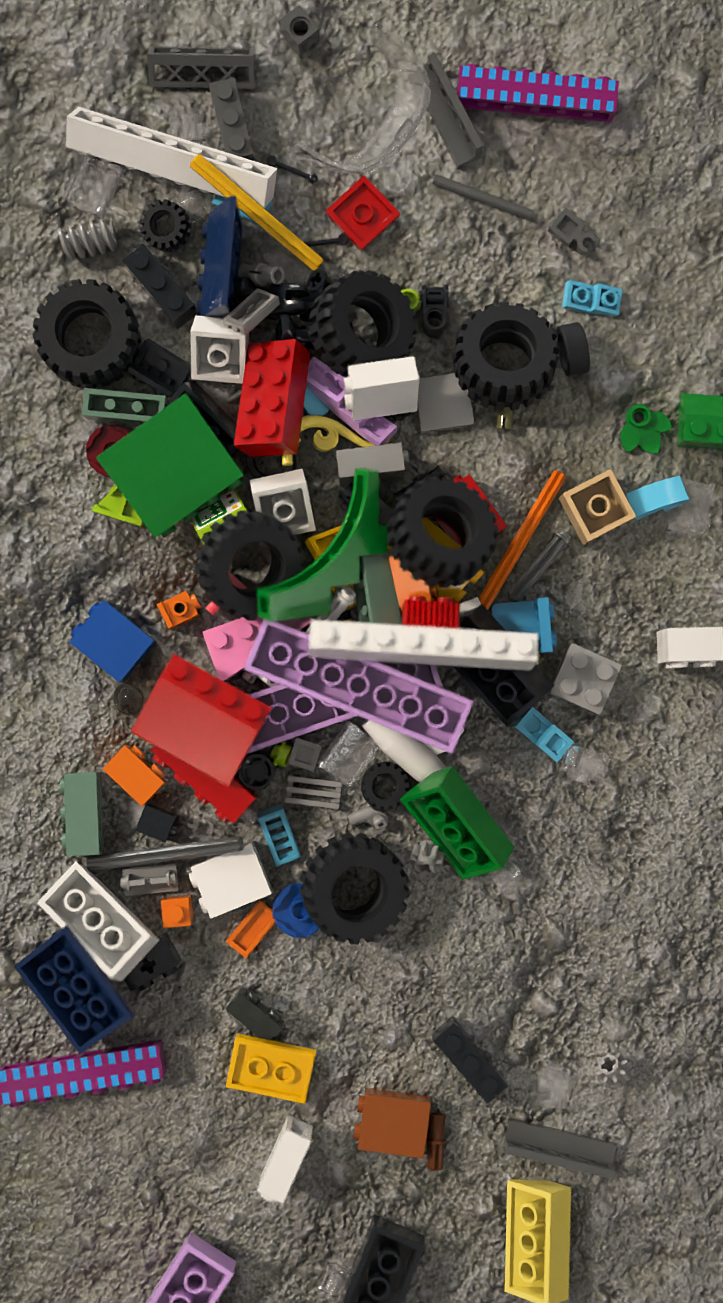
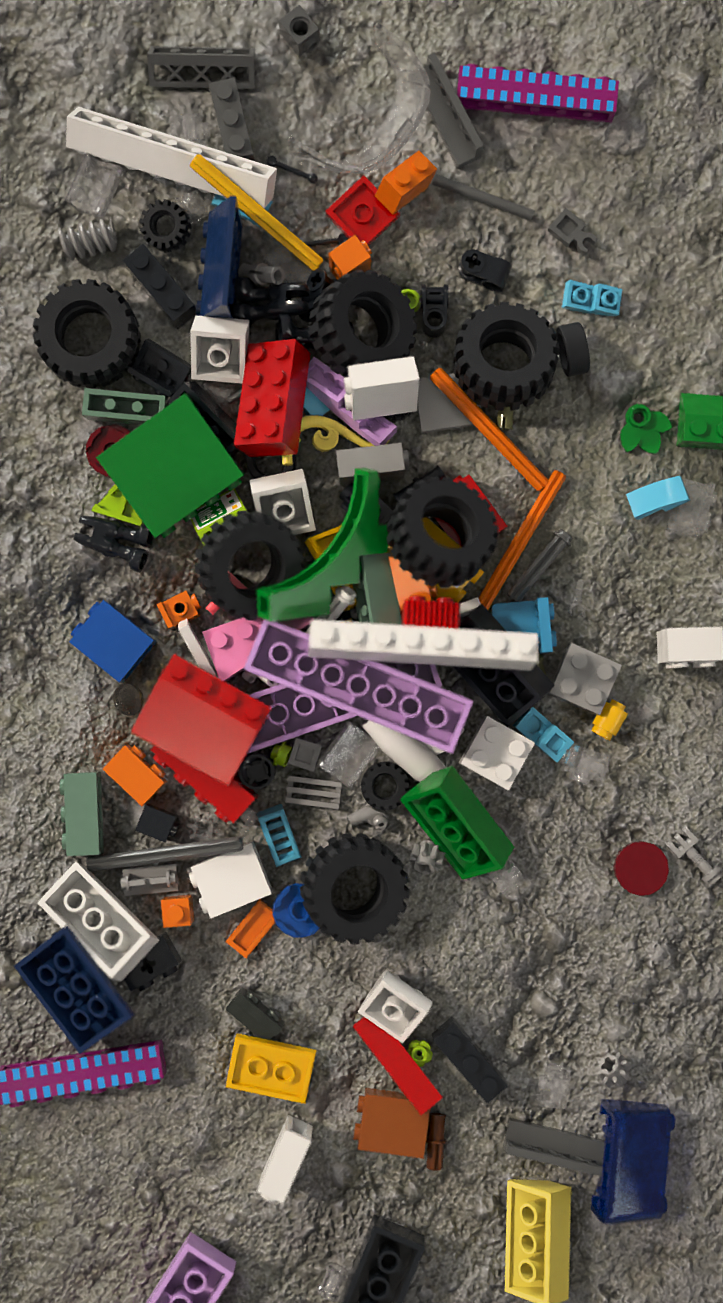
(106, 537): none -> black piece
(195, 647): none -> white tile
(254, 314): light grey tile -> none
(349, 257): none -> orange brick
(395, 1006): none -> white brick
(399, 1065): none -> red tile
(405, 182): none -> orange brick
(424, 1047): none -> lime plate
(487, 271): none -> black piece
(489, 429): none -> orange axle
(496, 752): none -> white brick
(597, 507): tan brick -> none
(610, 720): none -> yellow brick
(633, 1162): none -> clear blue windscreen
(641, 868): none -> dark red tile
(711, 874): none -> light grey hinge

